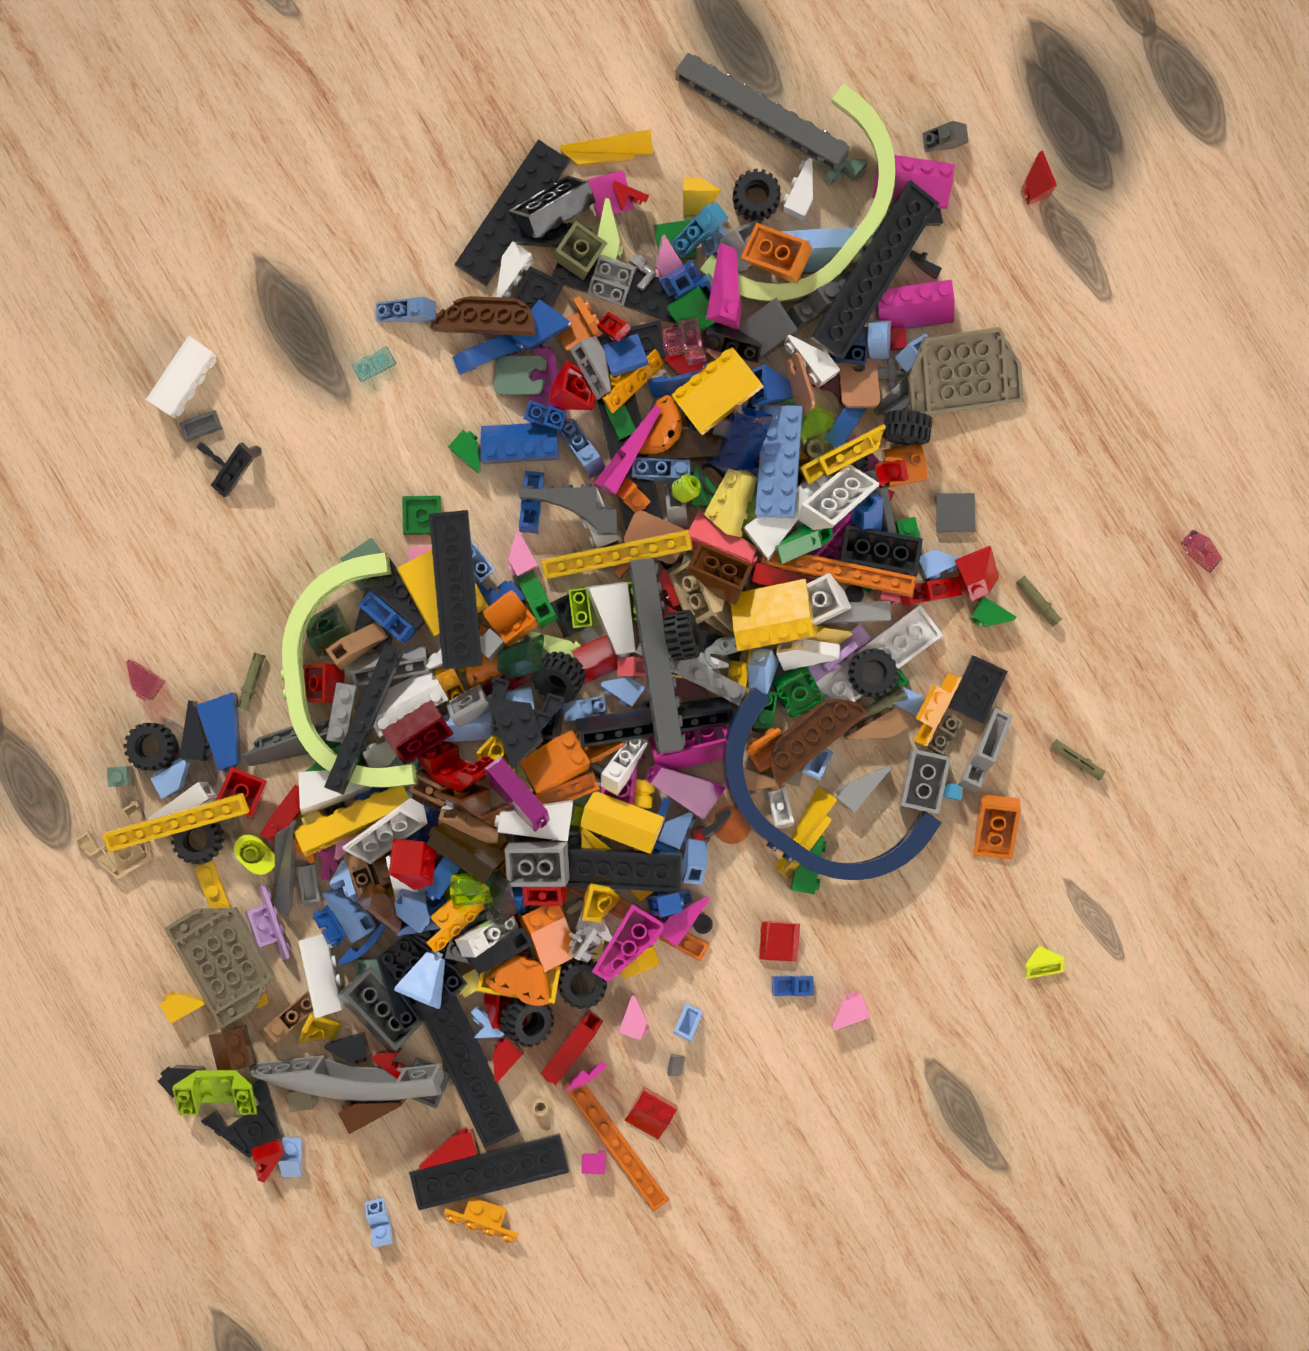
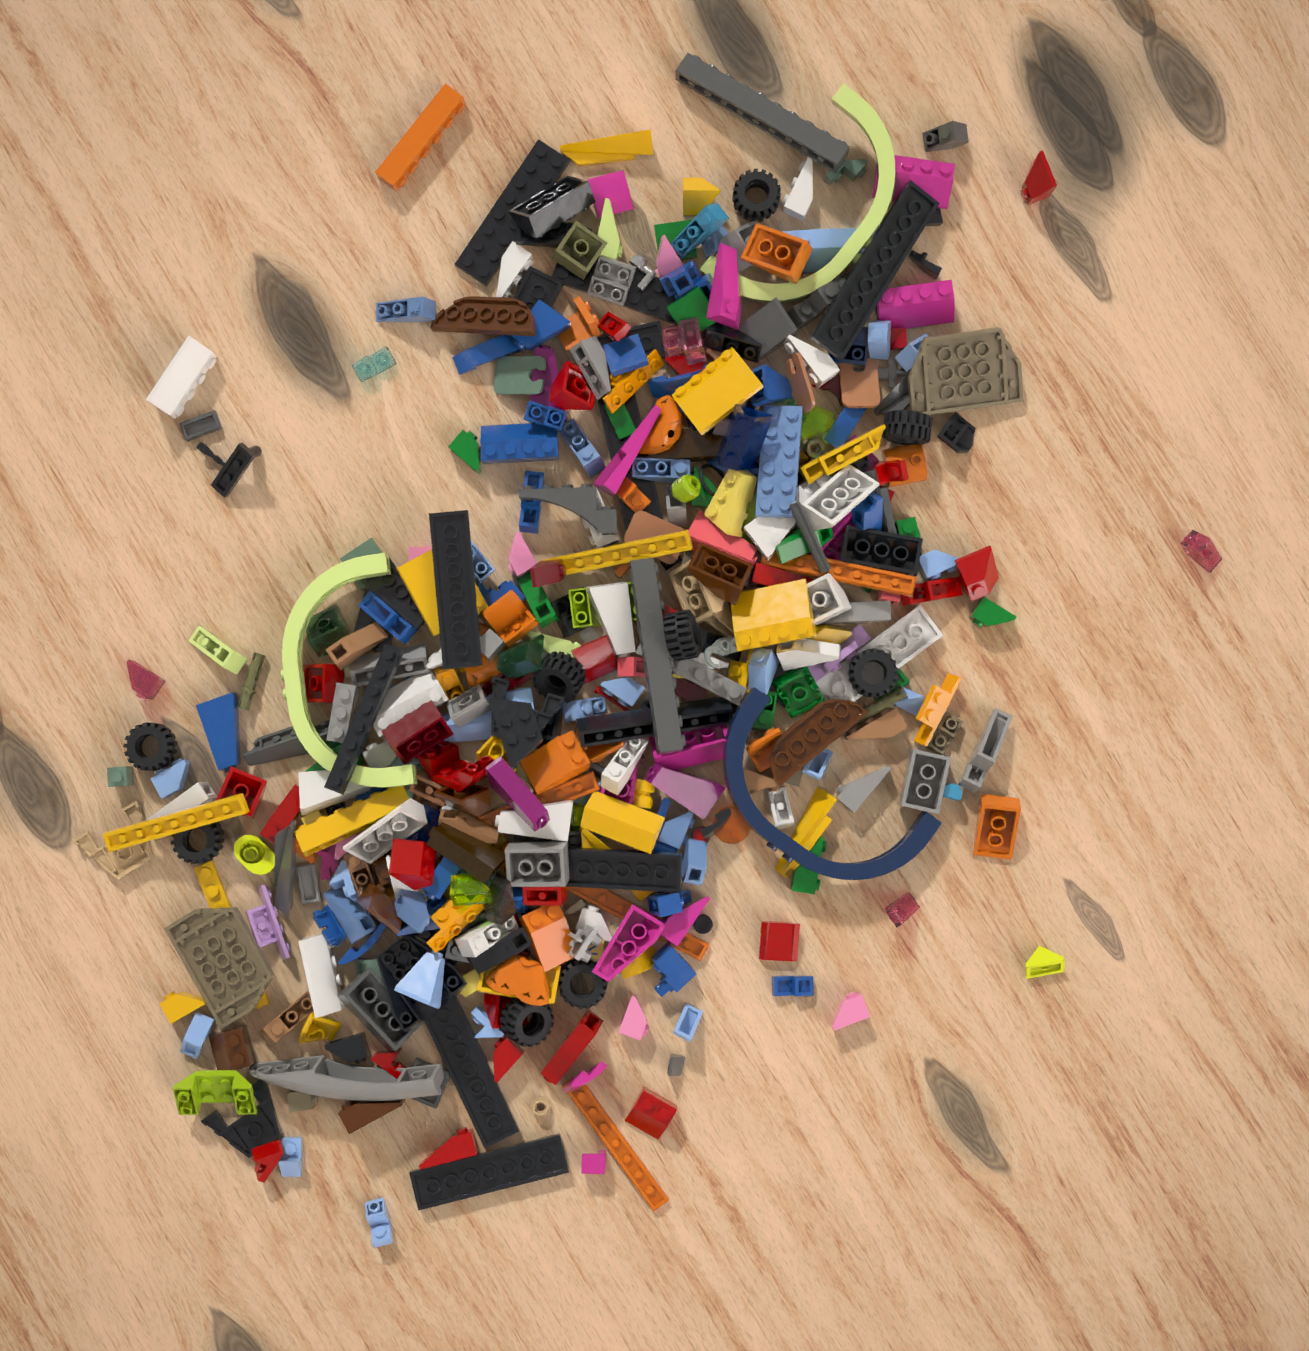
(173, 1075): black slope -> none
(194, 740): black slope -> none
(196, 1035): none -> light blue slope
(218, 650): none -> yellowish green slope
(416, 513): green tile -> none
(420, 137): none -> orange brick
(483, 1217): light orange bracket -> none
(547, 572): none -> dark red slope
(597, 690): none -> red piece
(598, 902): yellow slope -> none
(623, 191): red slope -> none
(666, 585): red slope -> none
(674, 970): none -> blue hinge
(810, 536): none -> dark grey axle
(854, 593): black tile -> none
(902, 909): none -> clear pink slope
(955, 512): dark grey tile -> none
(957, 434): none -> black slope
(977, 689): black plate -> none
(1039, 601): olive pin -> none
(1084, 764): olive pin -> none

